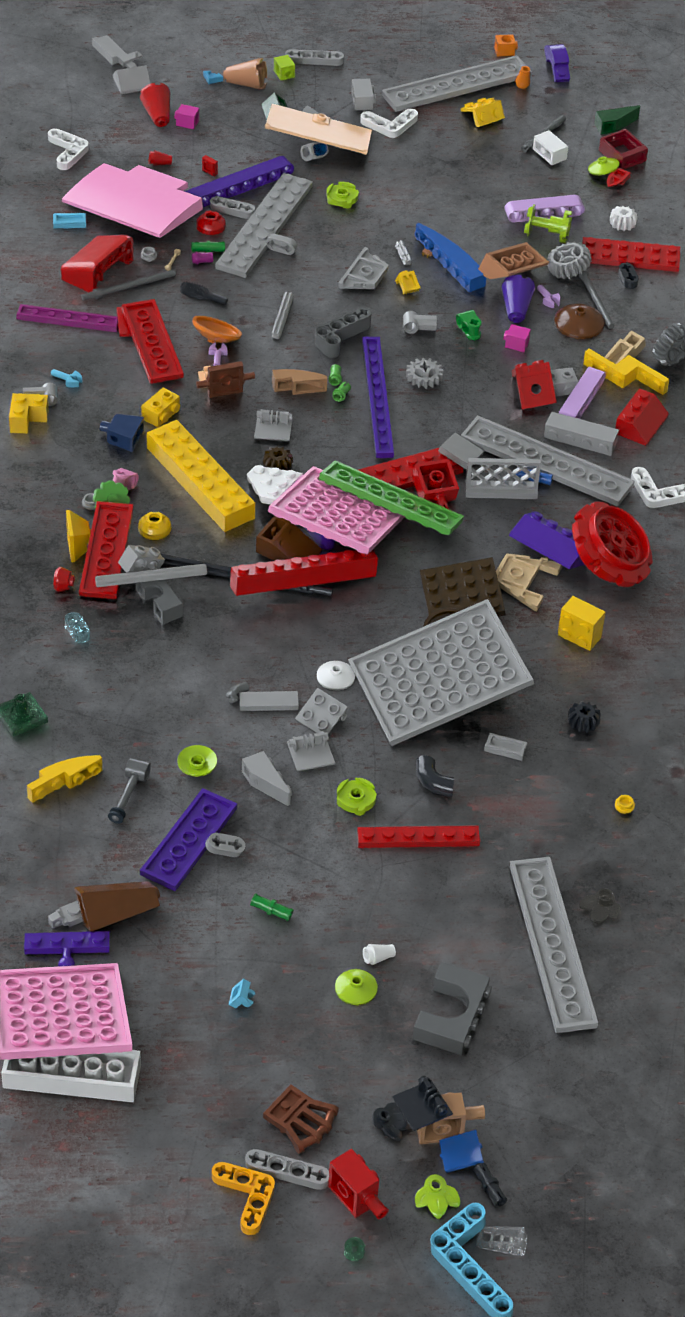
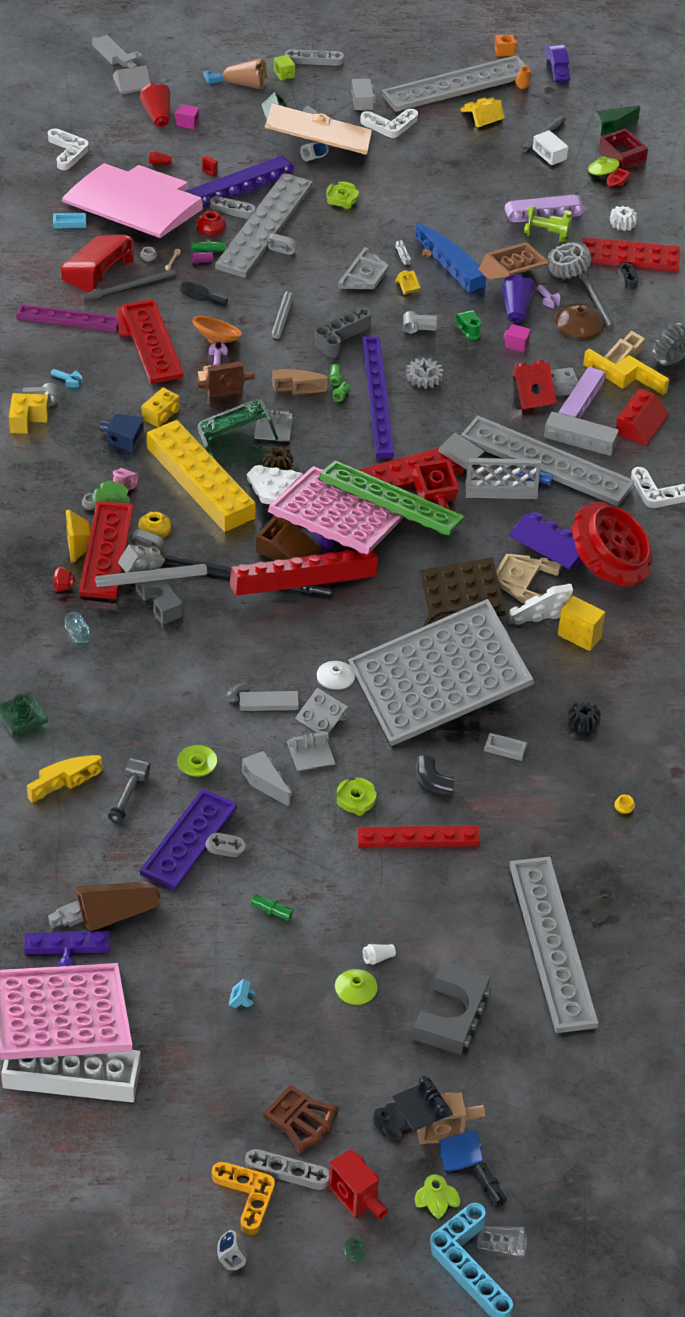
(146, 539): none -> light grey beam
(231, 1250): none -> light grey rock
(234, 419): none -> clear green windscreen
(542, 607): none -> white plate

